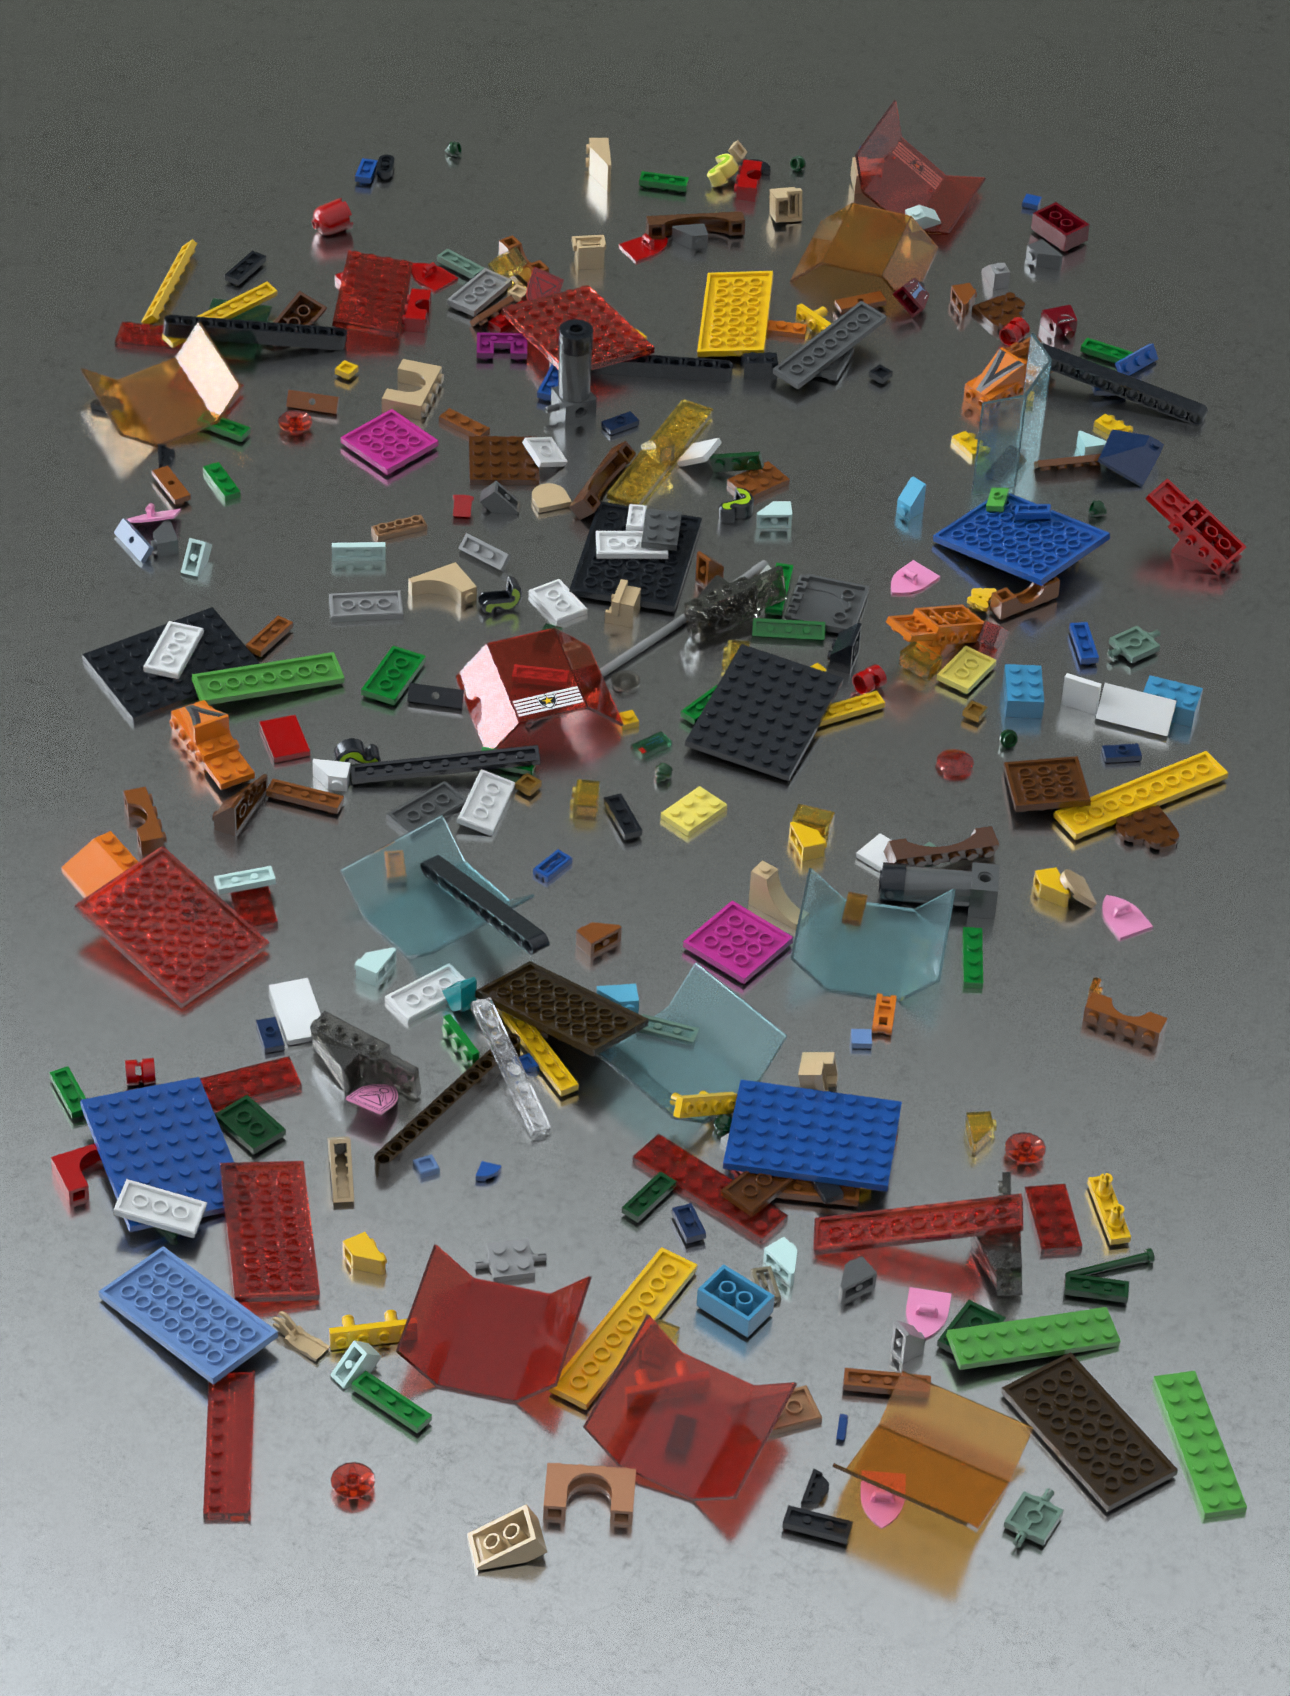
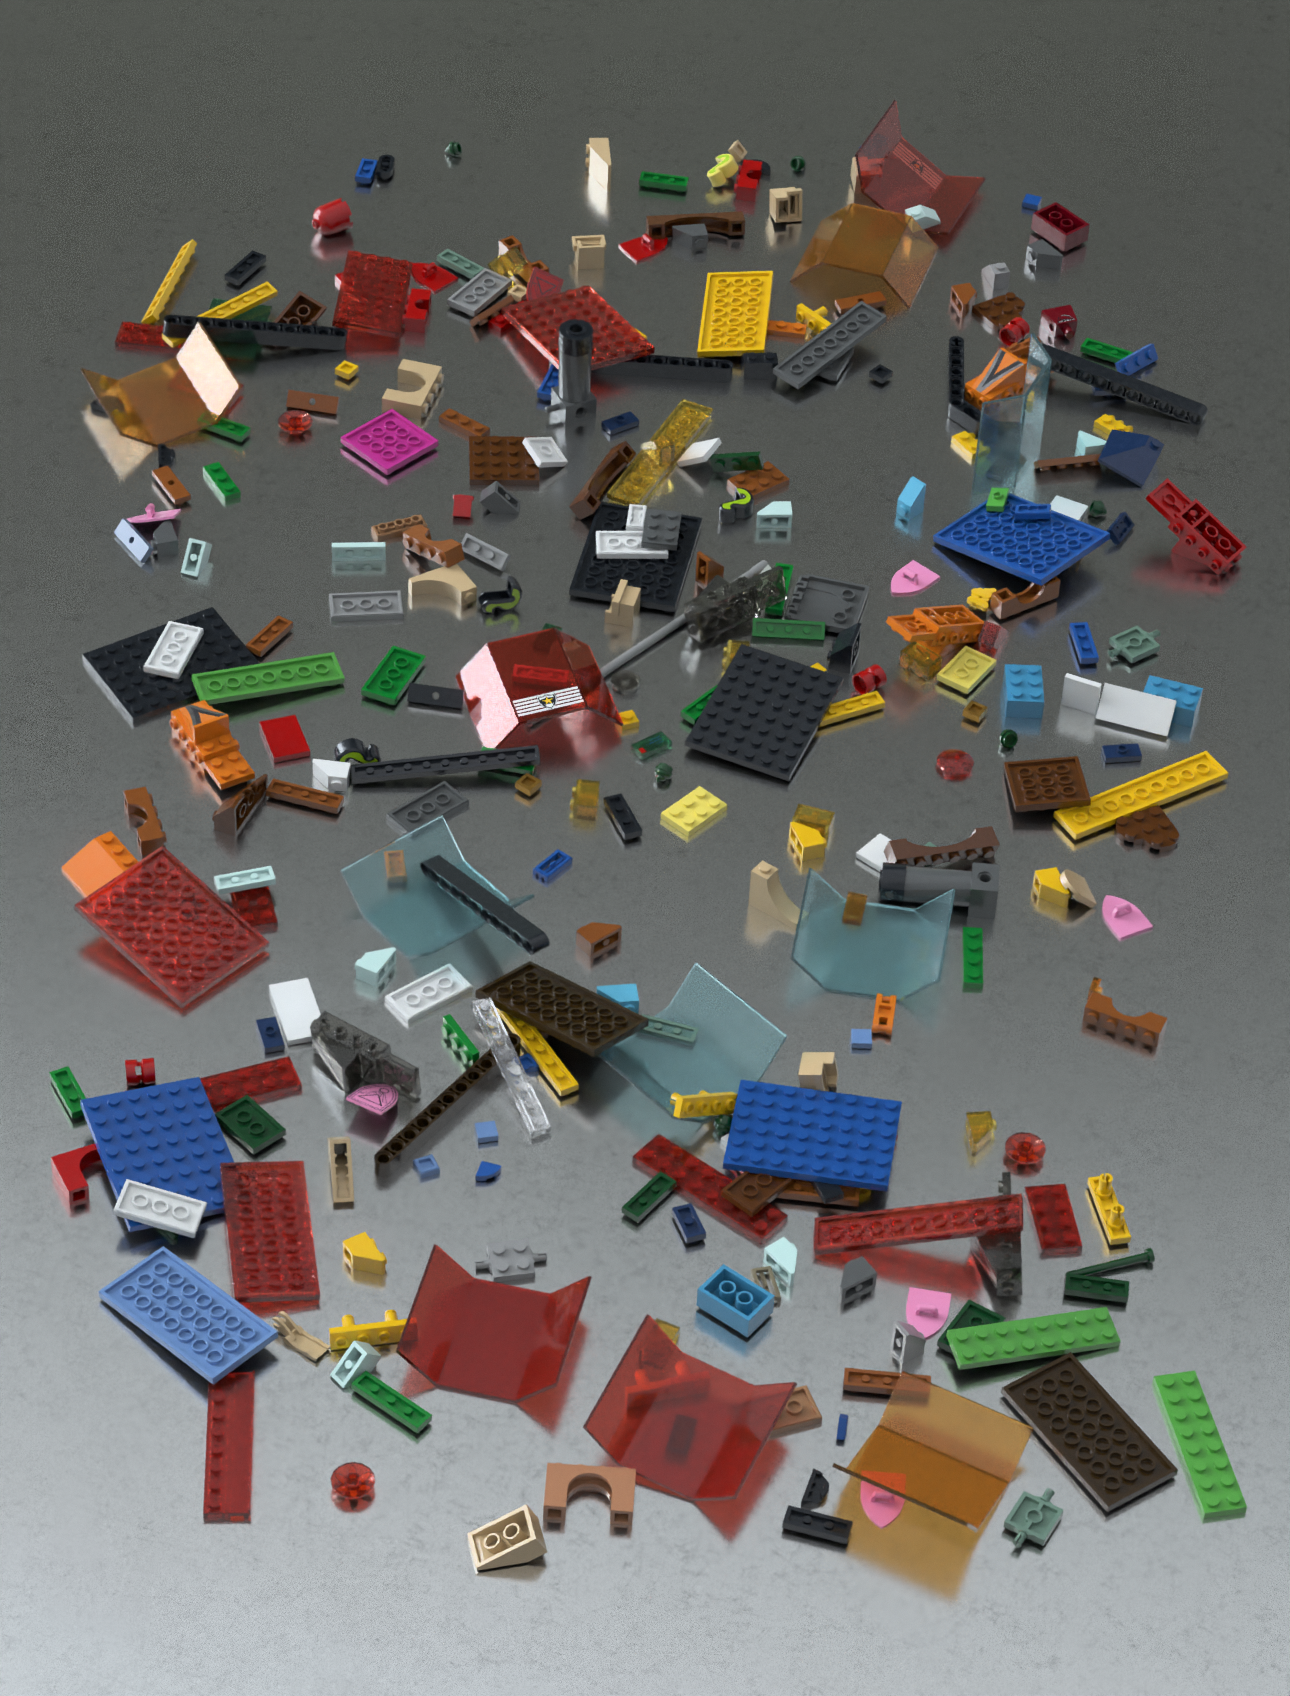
(442, 552): none -> dark orange arch
(461, 994): teal slope -> none
(486, 802): white tile -> none
(486, 1131): none -> medium blue tile
(514, 341): magenta plate -> none
(550, 497): tan tile -> none
(558, 602): white tile -> none
(603, 1350): yellow plate -> none
(738, 942): dark pink plate -> none
(912, 296): dark red torso -> none
(958, 408): none -> black beam
(1069, 507): none -> white tile
(1120, 528): none -> dark blue plate

